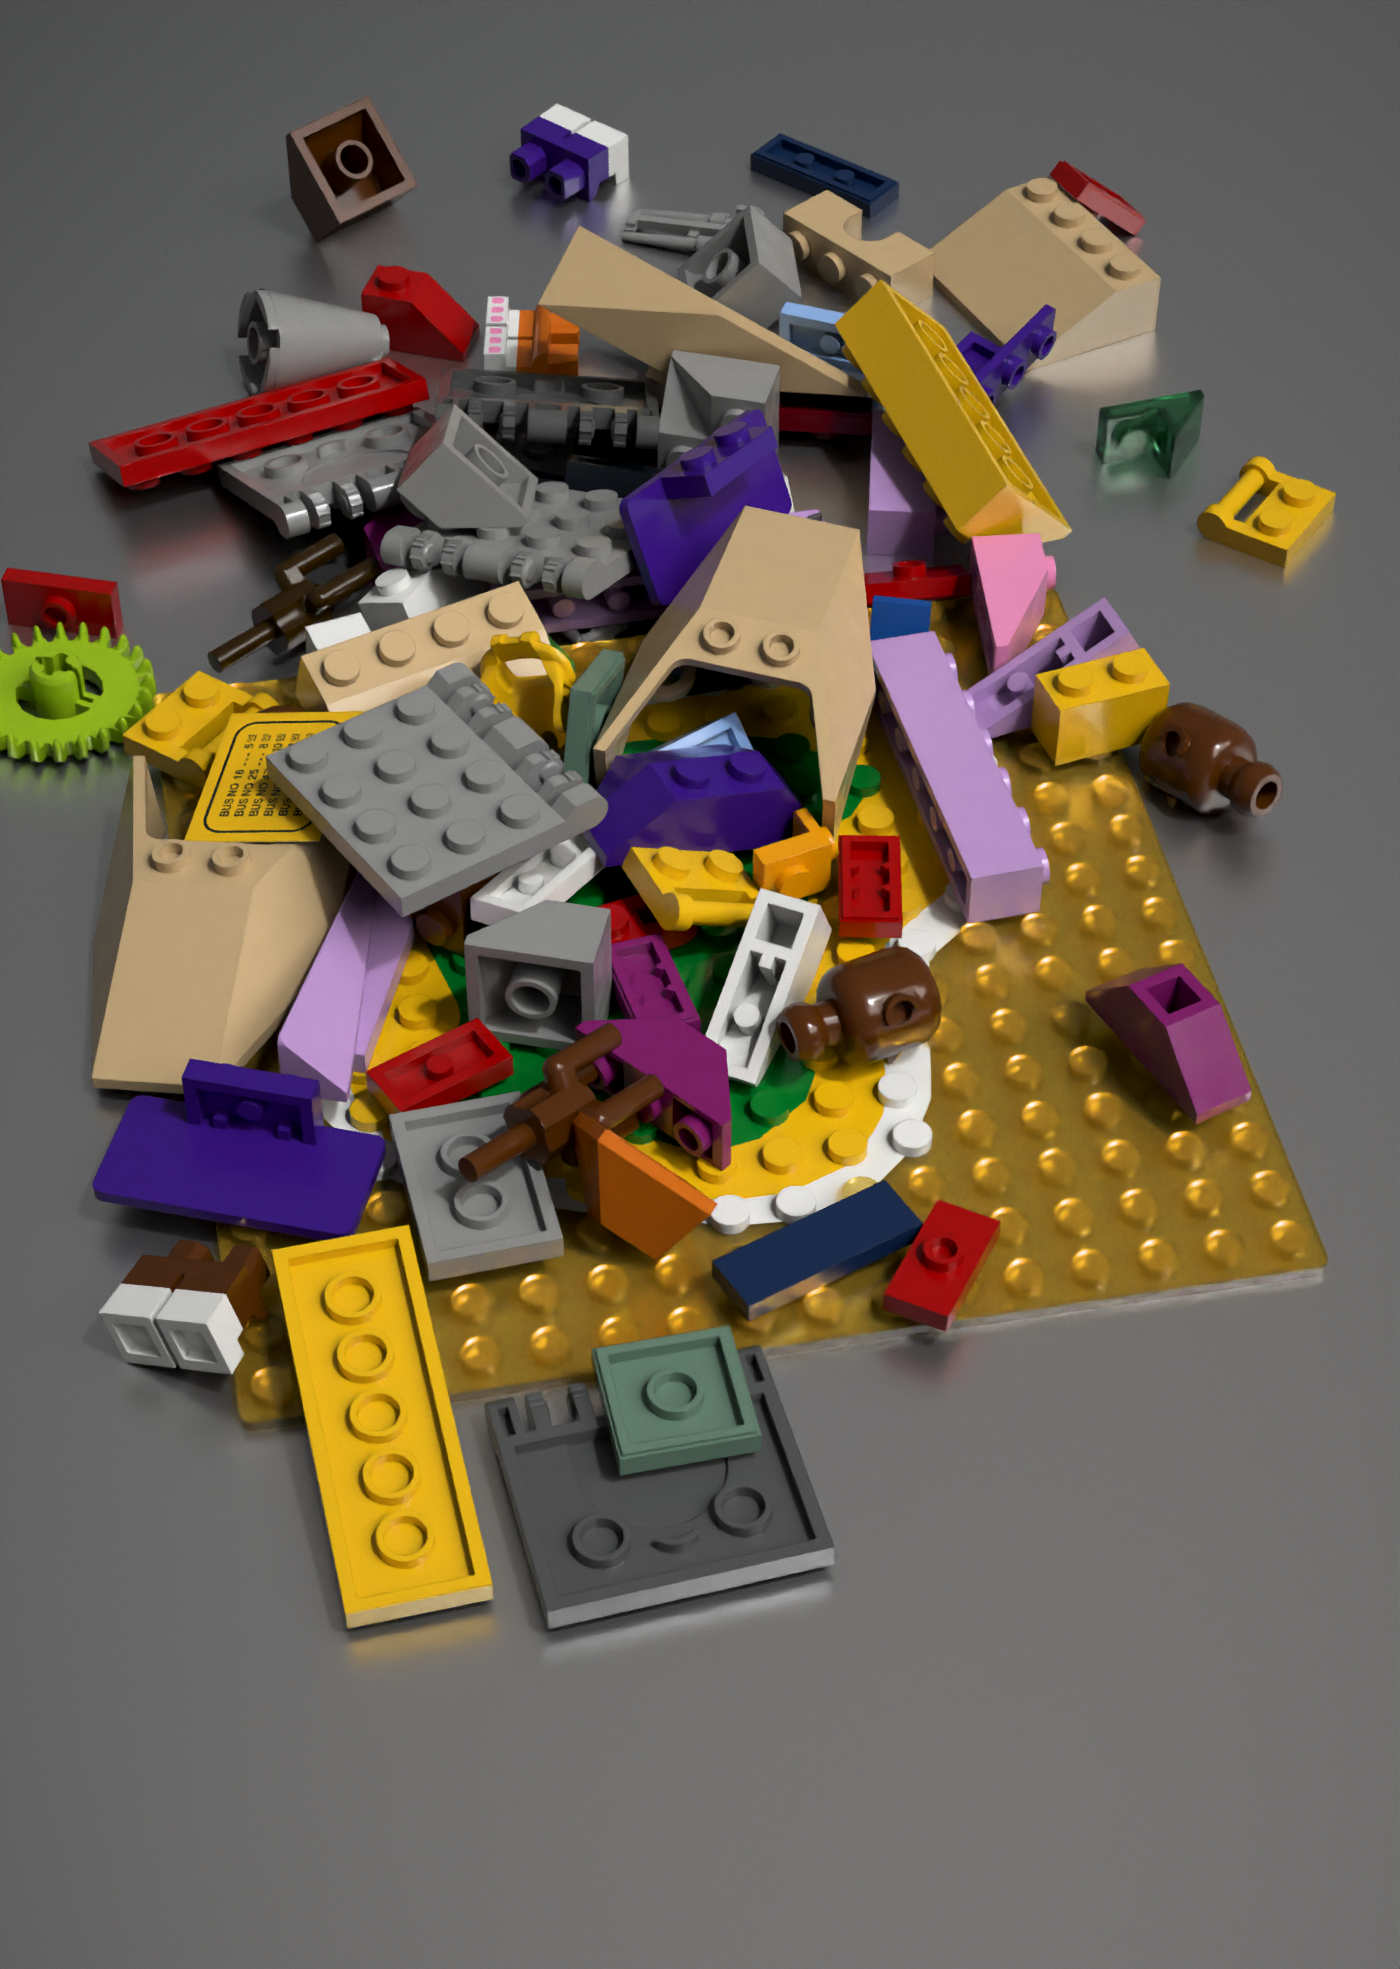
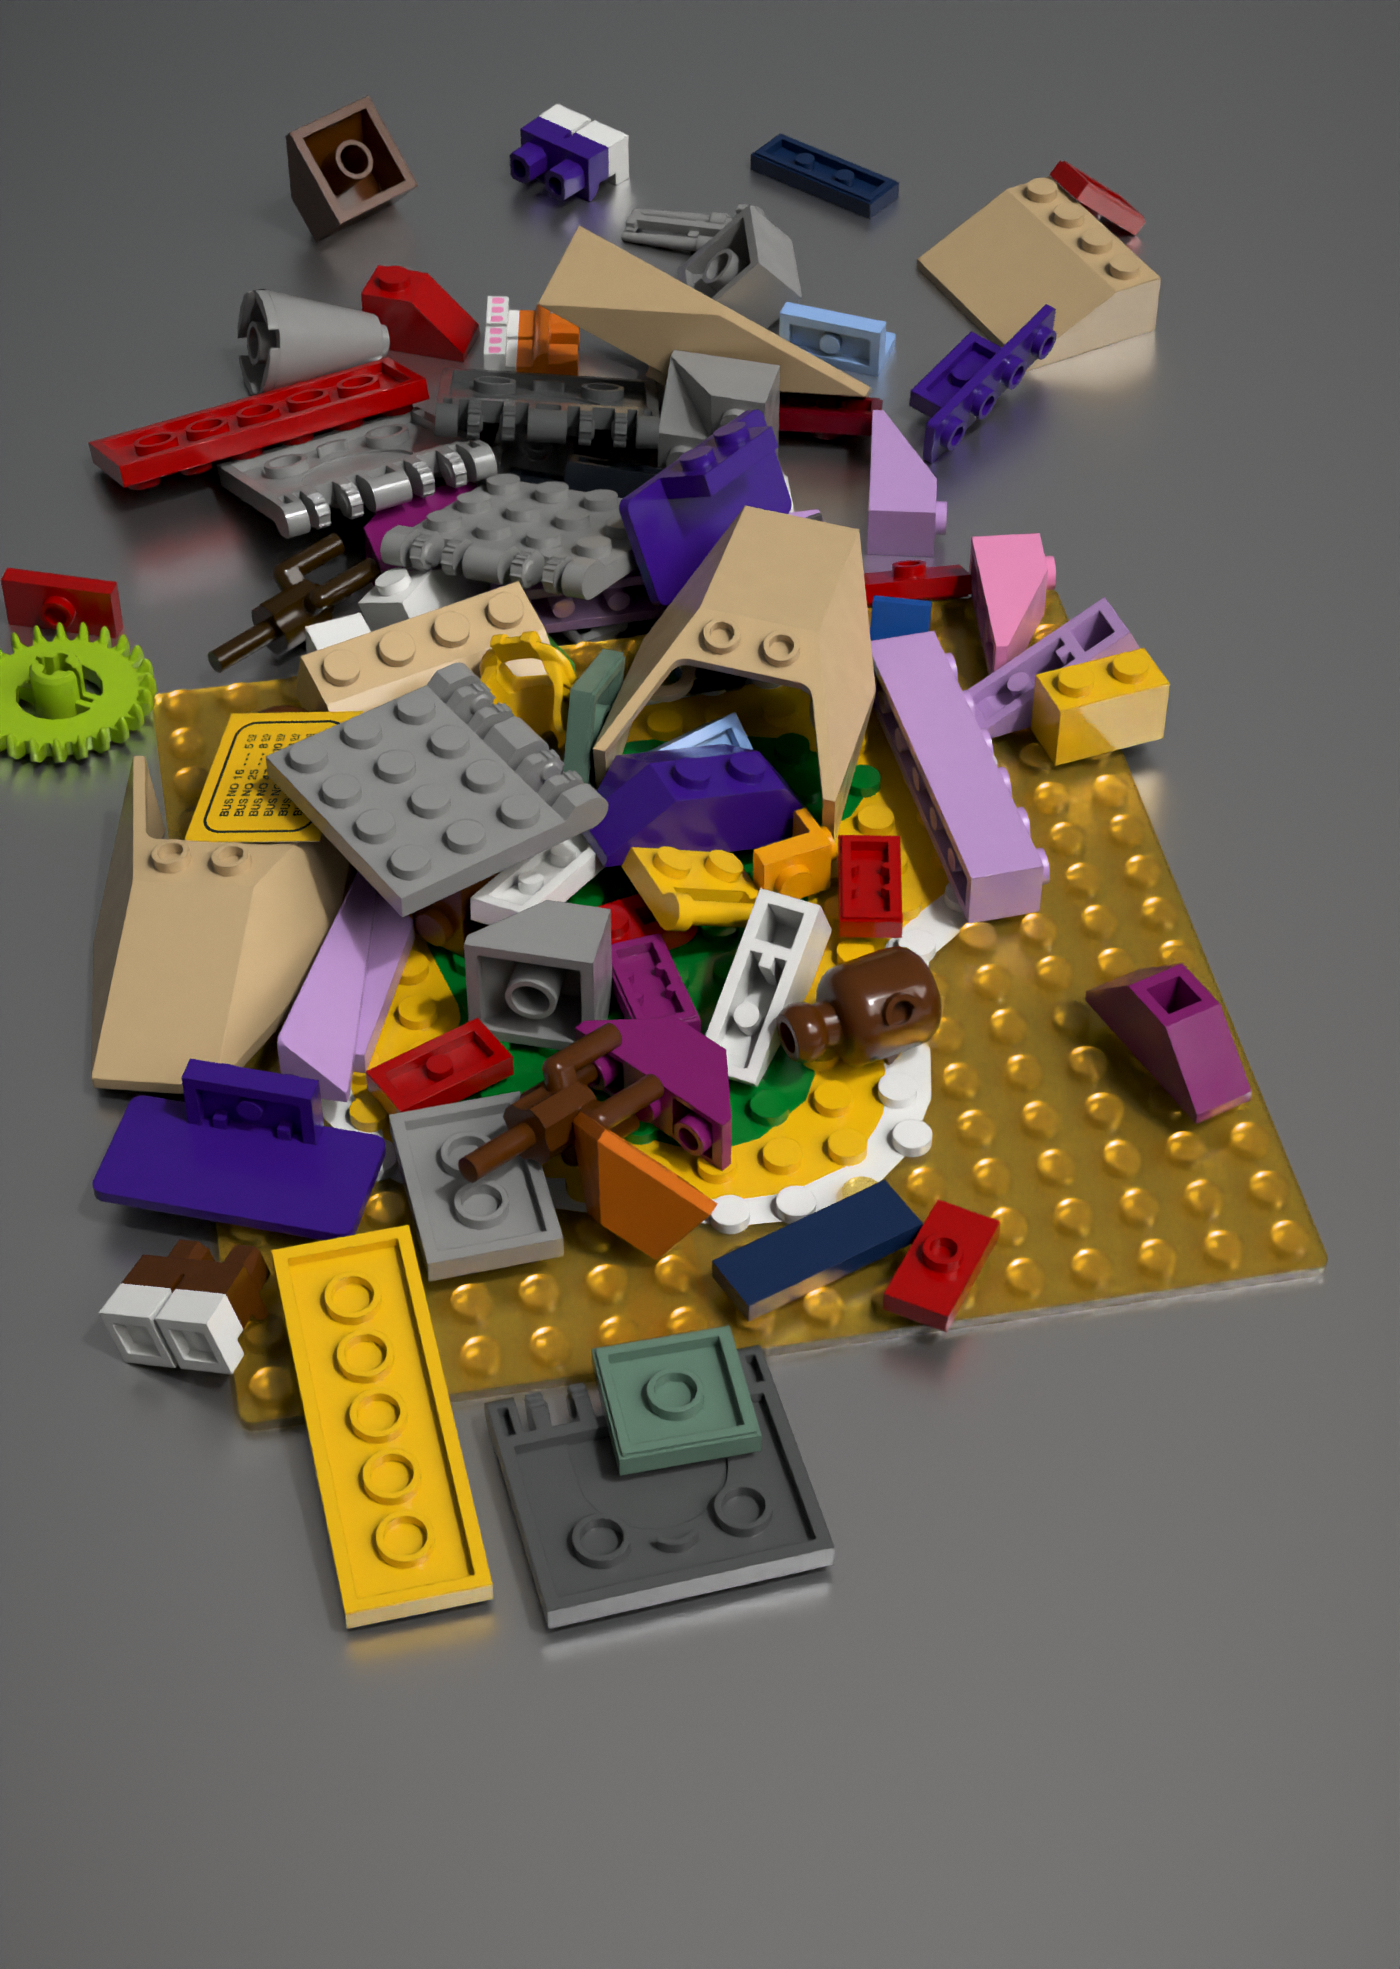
(182, 724): yellow plate -> none
(465, 478): light grey slope -> none
(830, 247): tan arch -> none
(945, 421): yellow slope -> none
(1149, 427): clear green slope -> none
(1207, 763): reddish brown piece -> none
(1279, 524): yellow plate -> none

